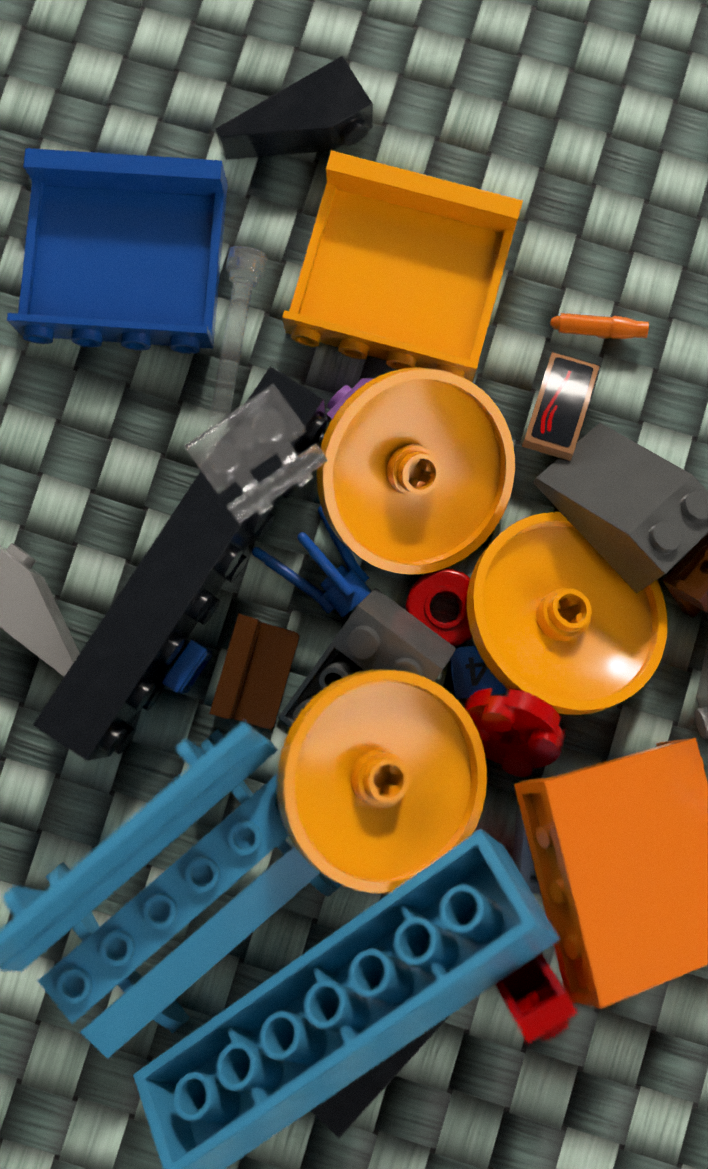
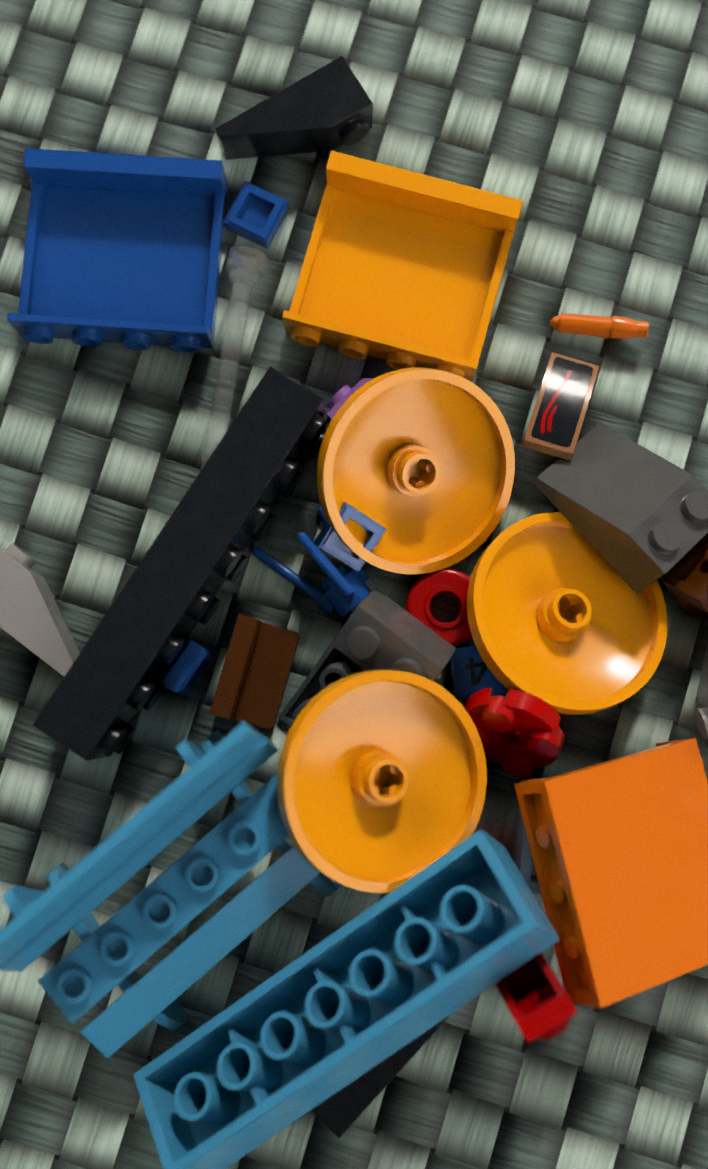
(246, 440): clear plate -> none
(256, 214): none -> blue tile
(329, 540): none -> blue tile

